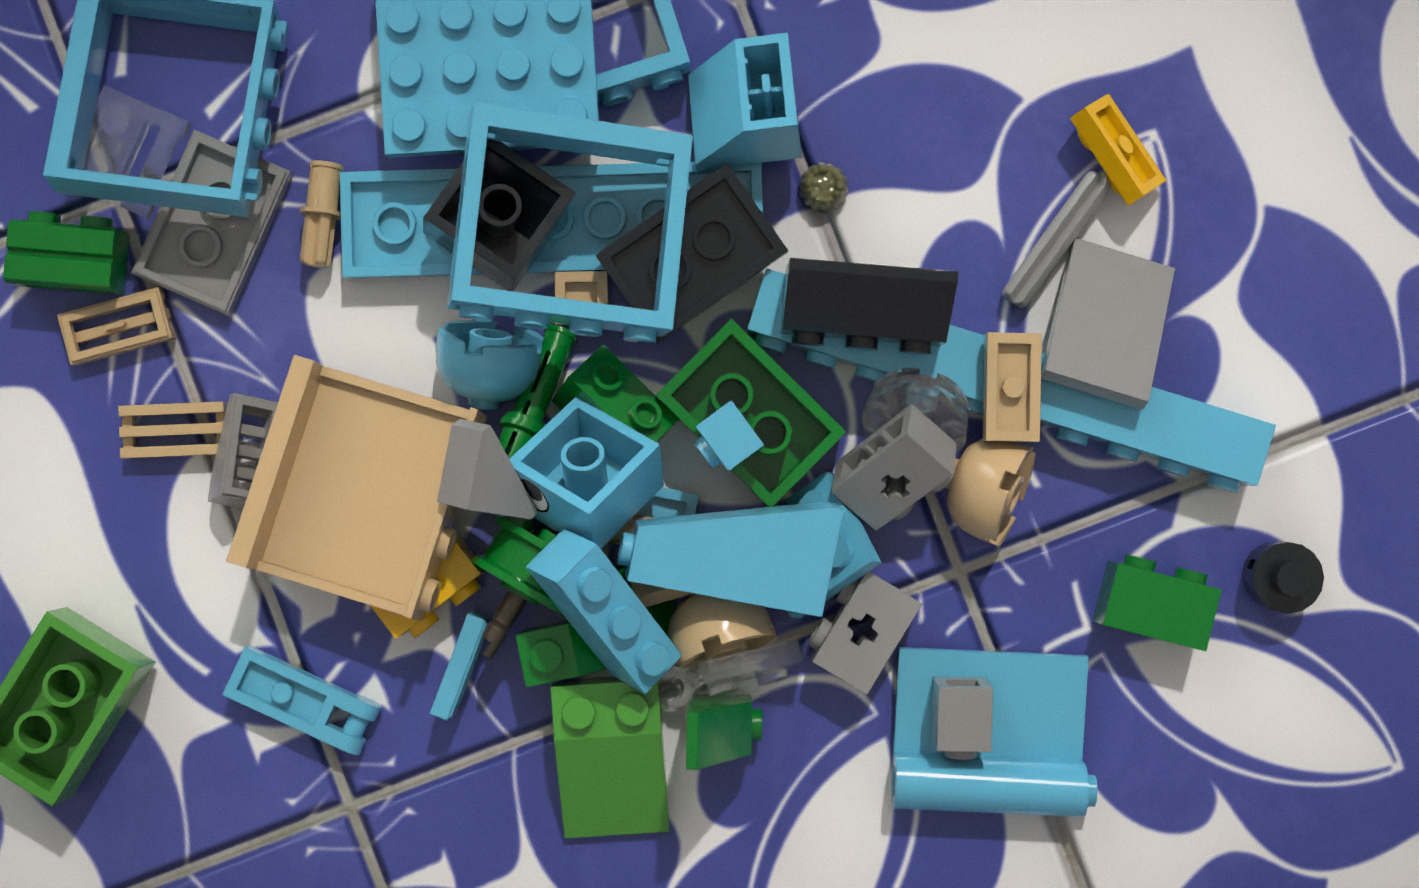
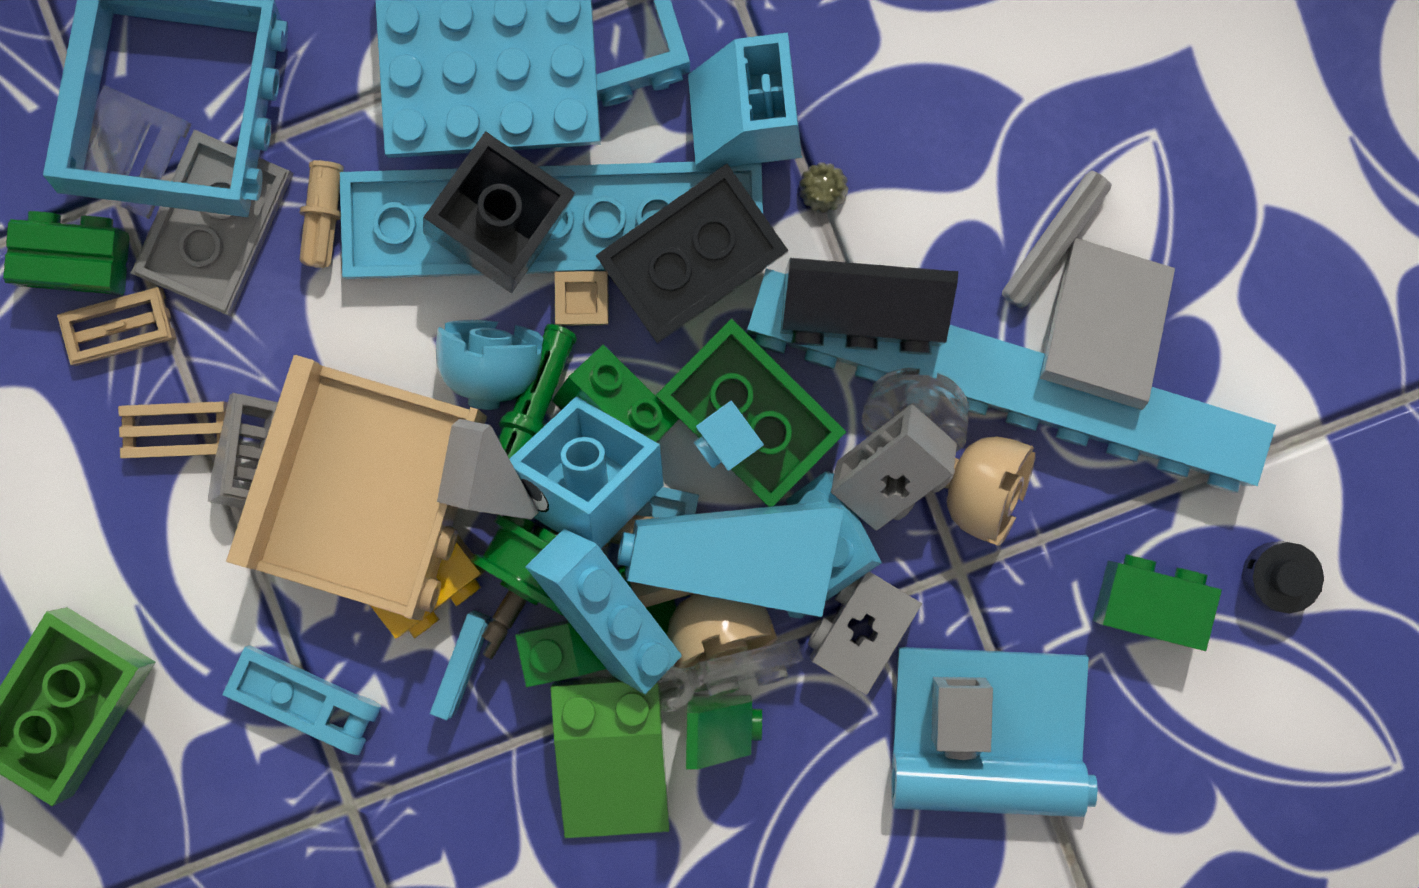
(581, 137): medium azure window -> none
(1012, 387): tan plate -> none
(1117, 149): yellow plate -> none

